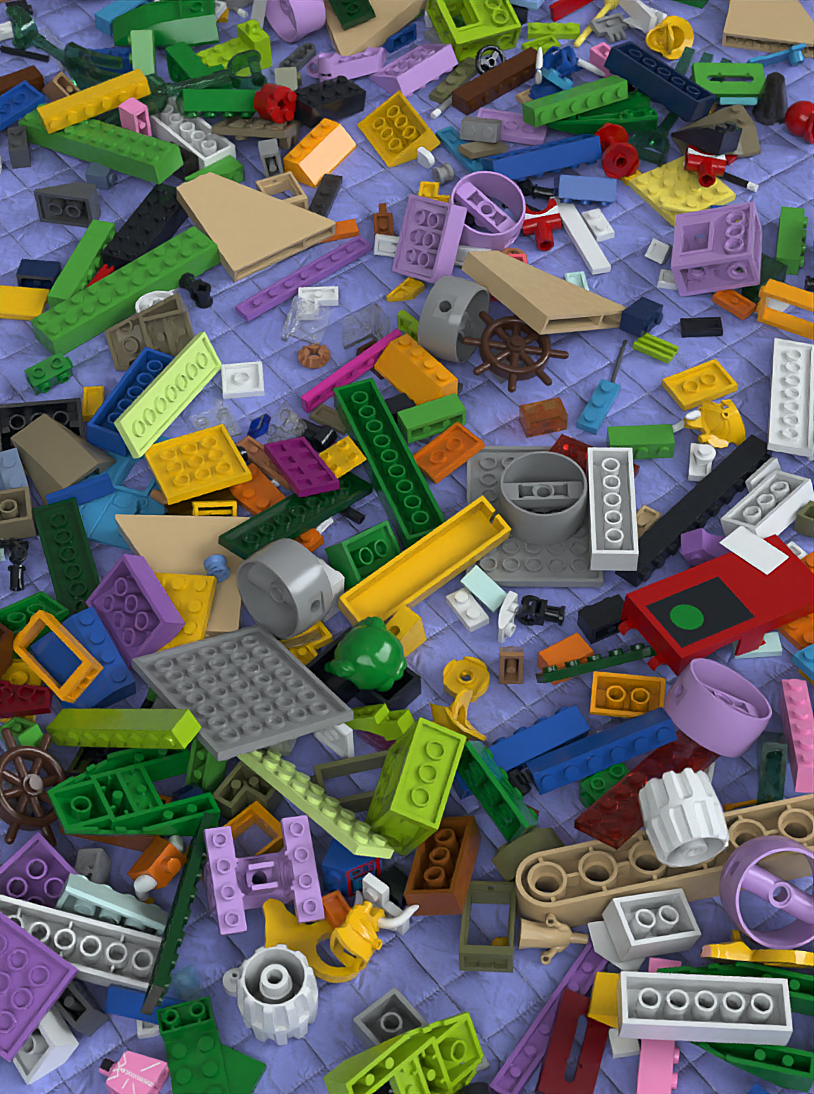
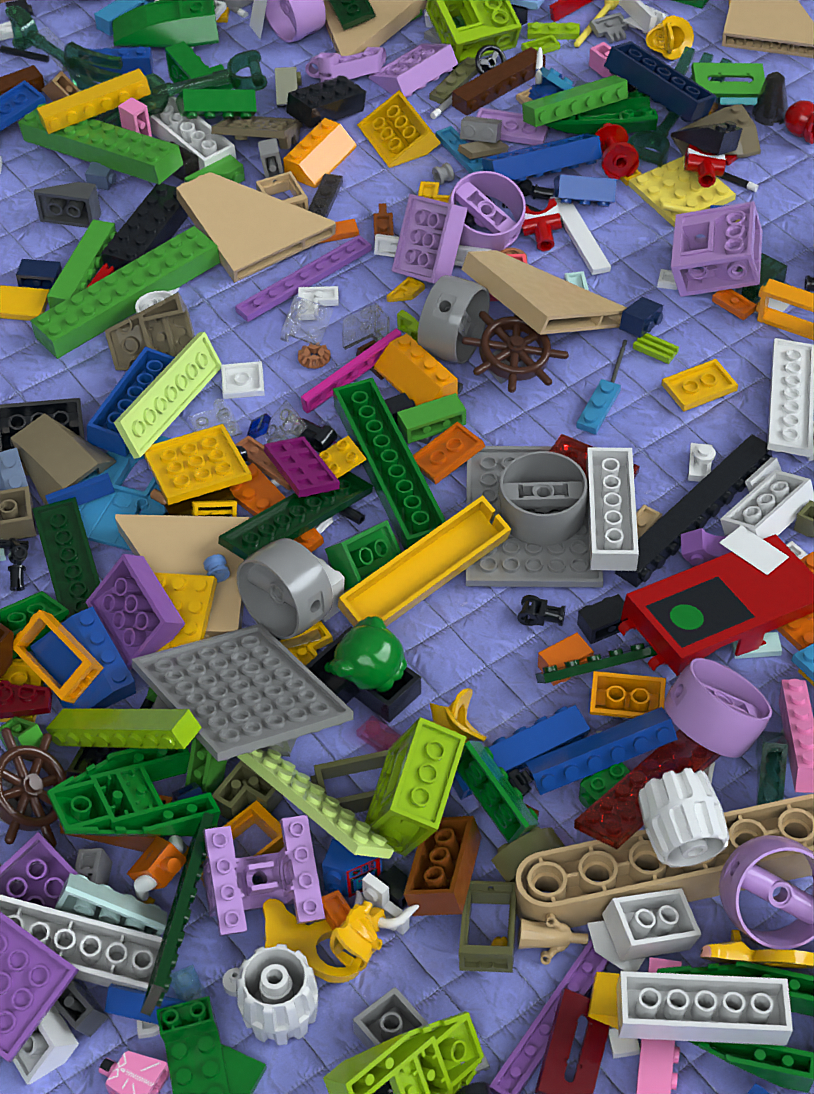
(19, 147): dark grey brick -> none
(49, 373): green brick -> none
(92, 400): yellow tile -> none
(143, 51): bright green brick -> none
(198, 290): black connector -> none
(249, 37): lime hinge -> none
(275, 103): red brick -> none
(303, 54): dark grey beam -> none
(328, 416): dark tan tile -> none
(338, 739): white tile -> none
(381, 720): lime slope -> none
(400, 38): blue slope -> none
(408, 629): yellow torso -> none
(425, 158): white tile -> none
(467, 609): white plate -> none
(469, 666): yellow plate -> none
(484, 589): light aqua tile -> none
(506, 616): white slope -> none
(511, 665): medium nougat slope -> none
(543, 417): clear orange brick -> none
(566, 62): blue helmet -> none
(598, 225): white plate -> none
(645, 440): bright green brick -> none
(658, 251): white plate -> none
(701, 327): black tile -> none
(716, 424): yellow helmet -> none
(729, 806): light orange hinge -> none
(790, 238): bright green brick -> none
(794, 55): dark azure brick -> none

